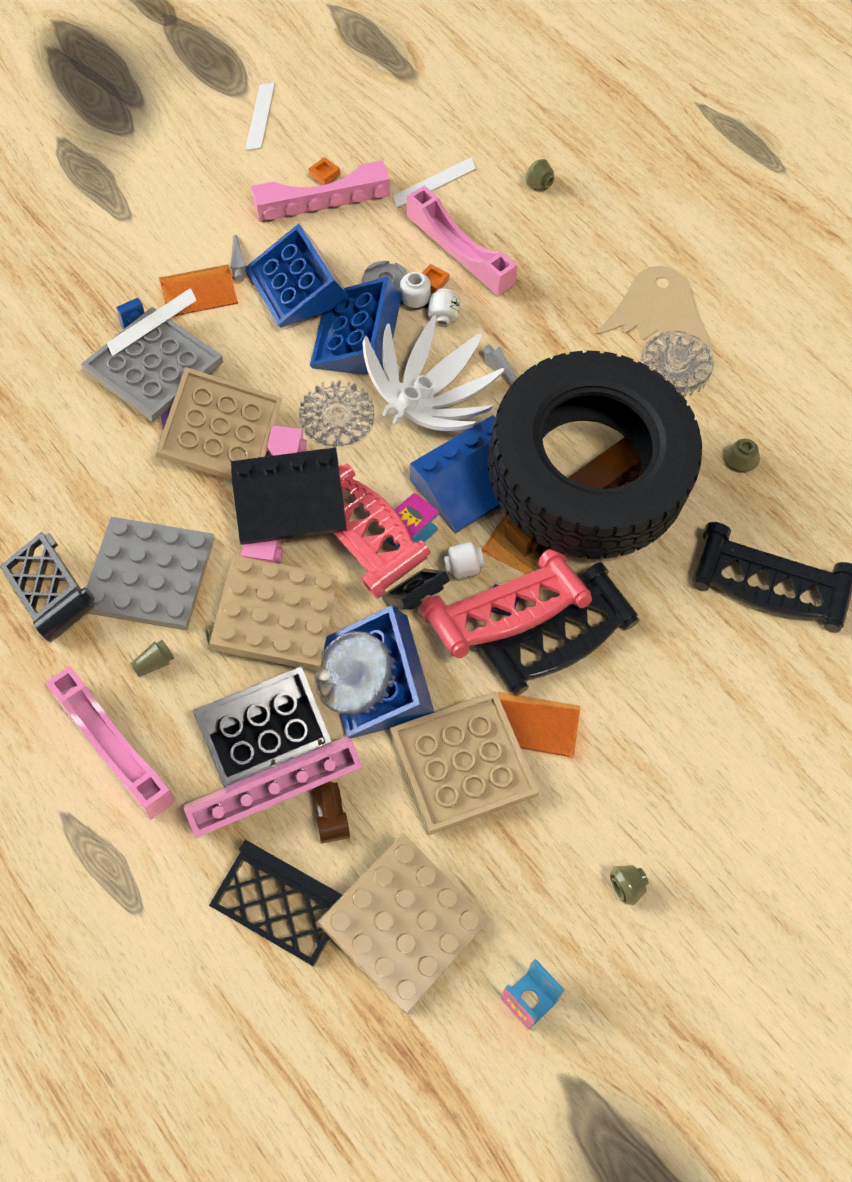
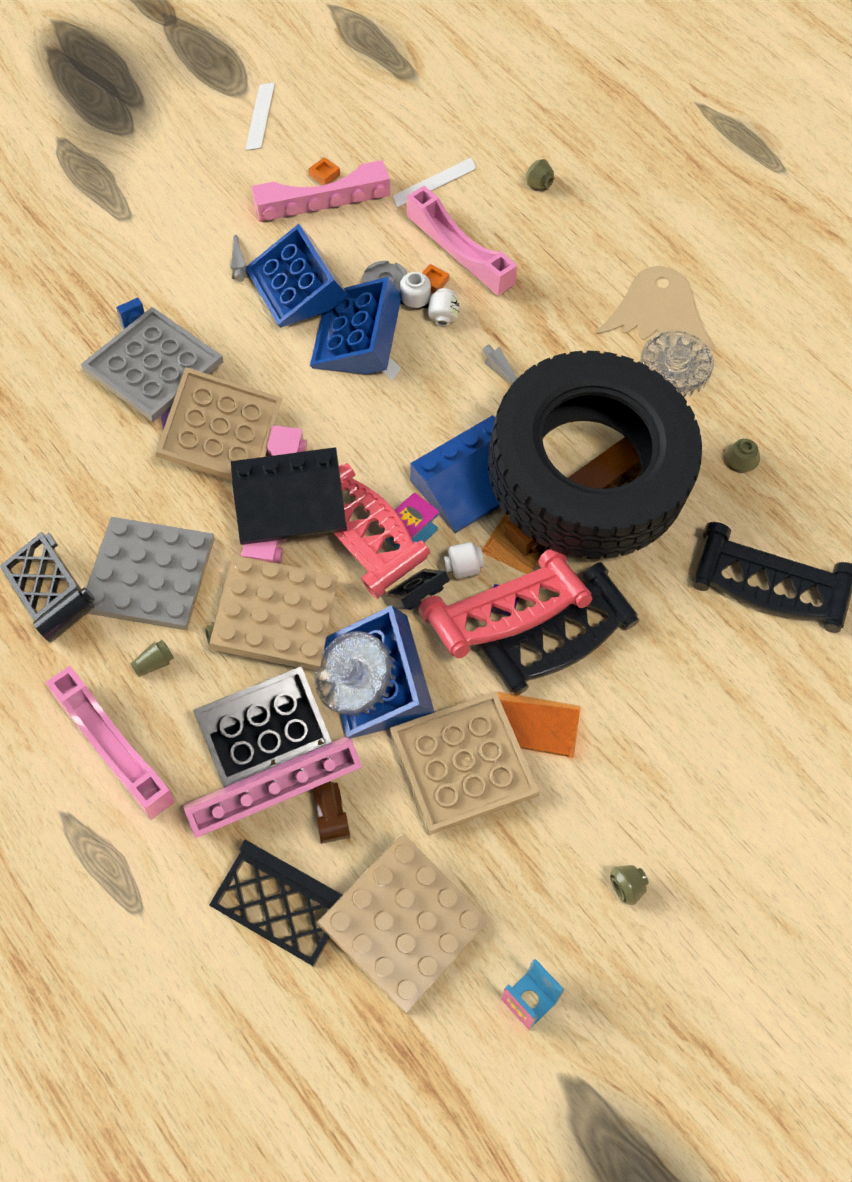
(151, 322): white sticker -> none
(210, 286): clear orange piece -> none
(336, 415): clear wheel -> none
(417, 392): white plant -> none

